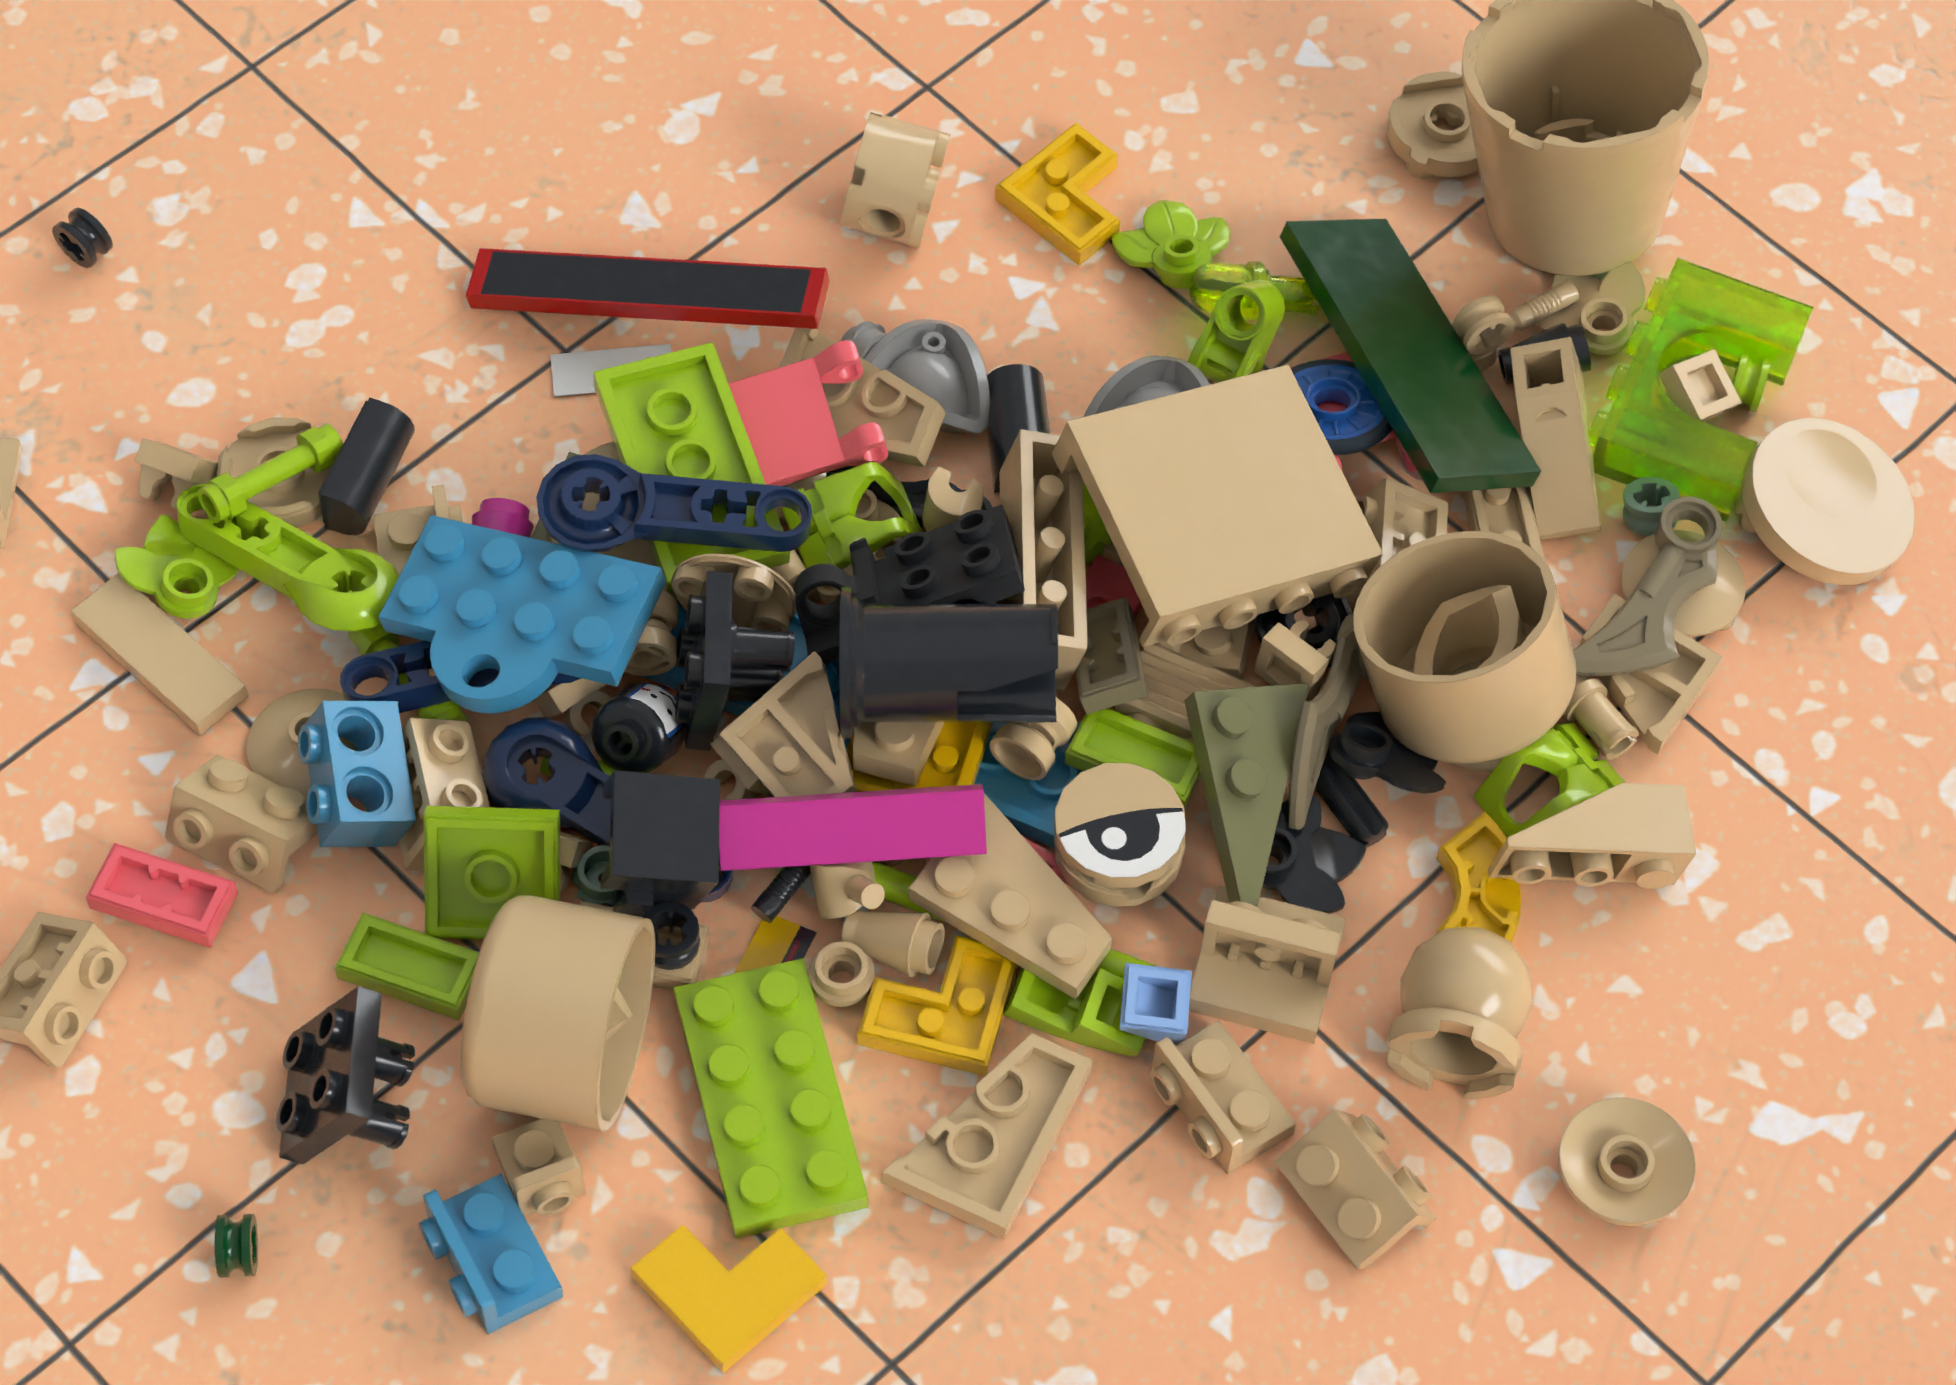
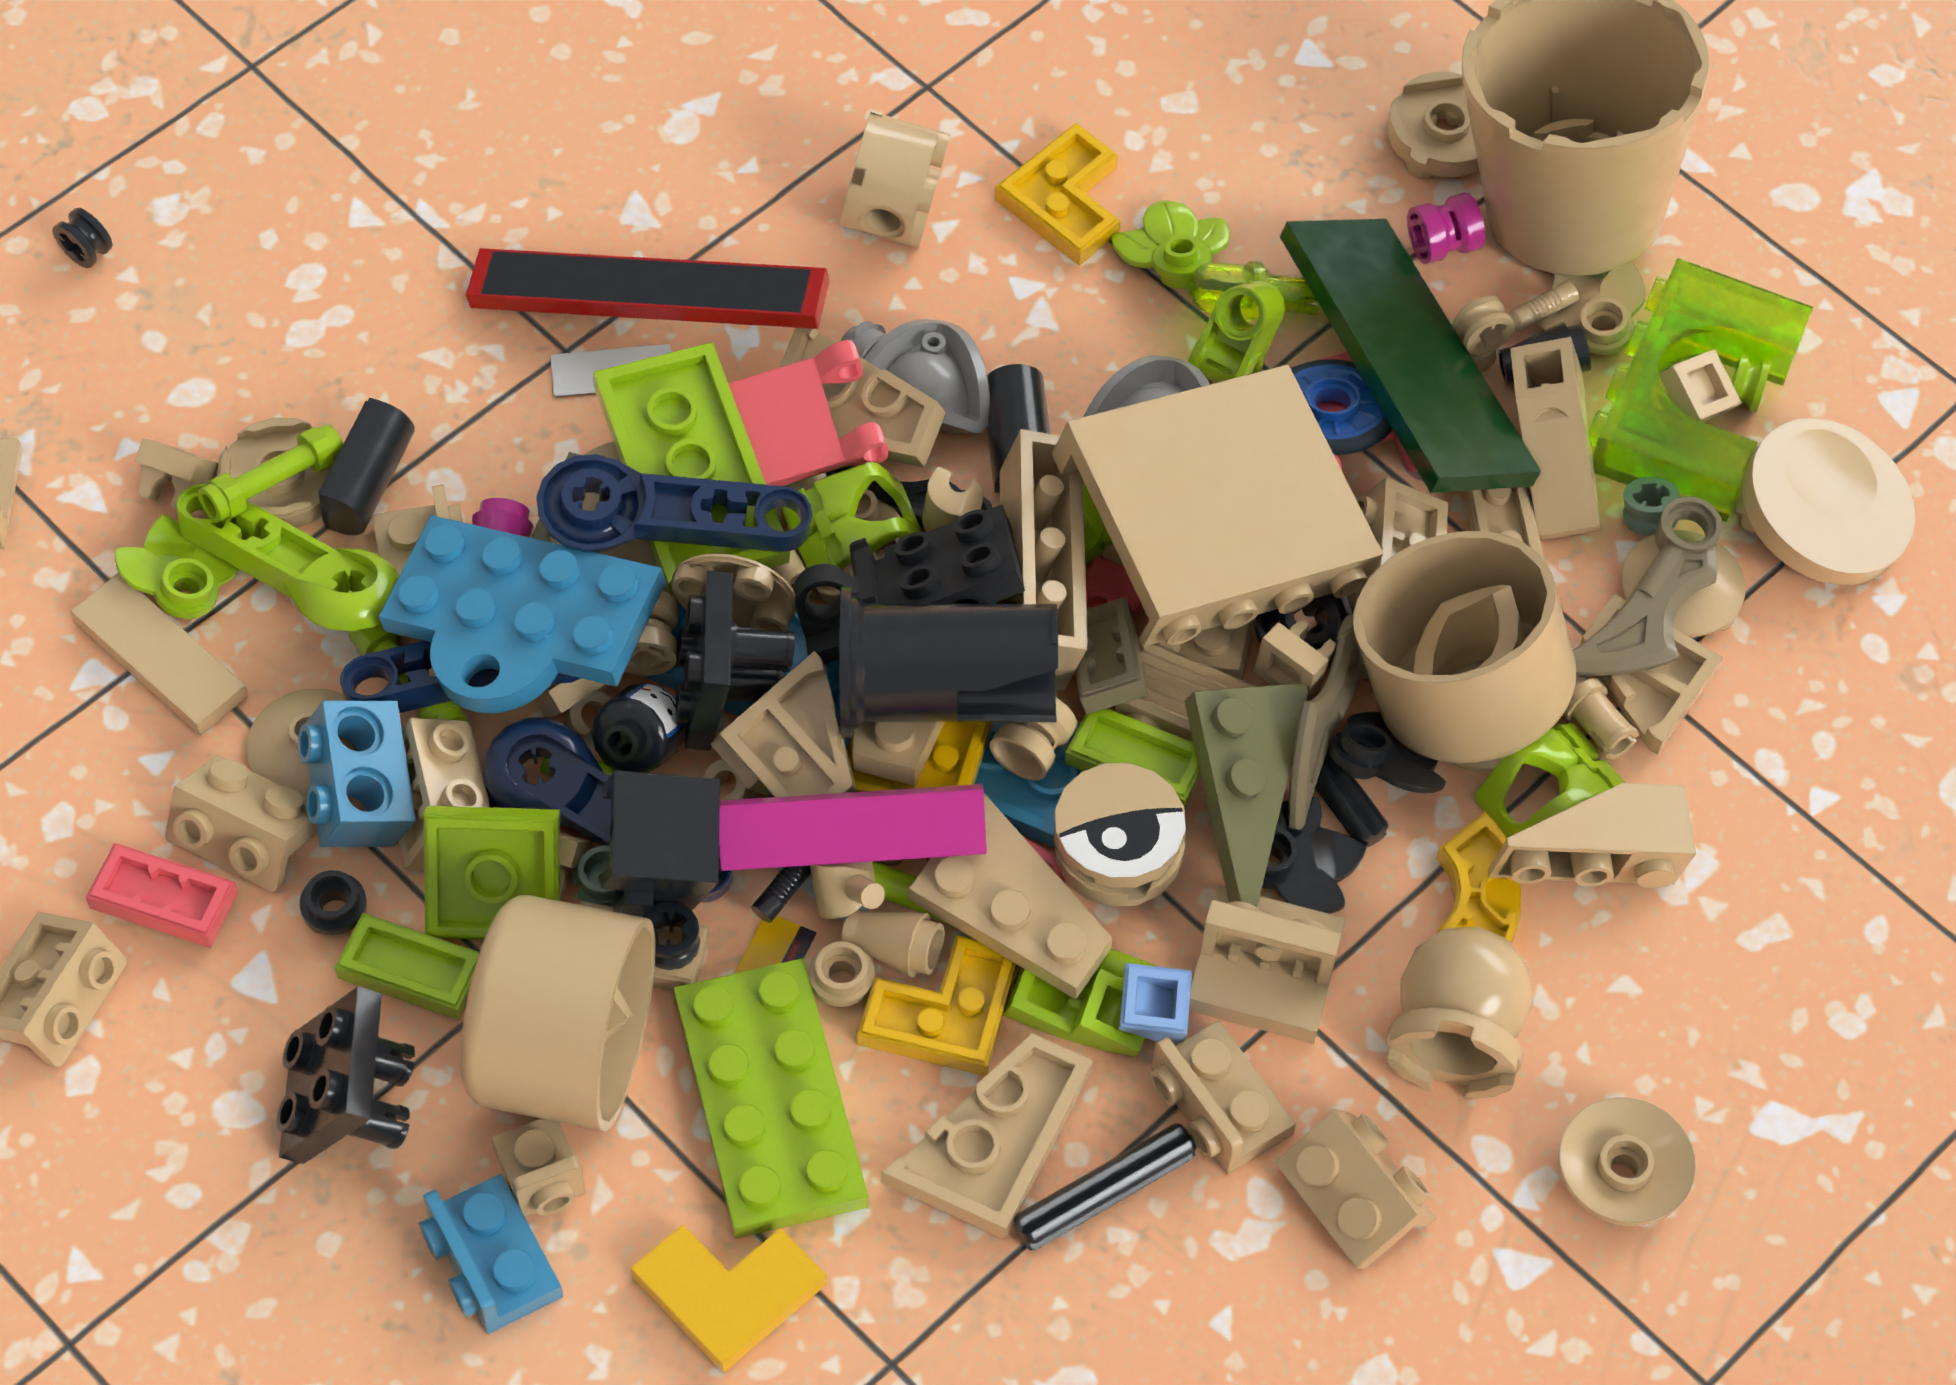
(236, 1245): dark green bush -> none
(328, 887): none -> black plate
(1104, 1186): none -> black axle
(1446, 228): none -> dark pink wheel

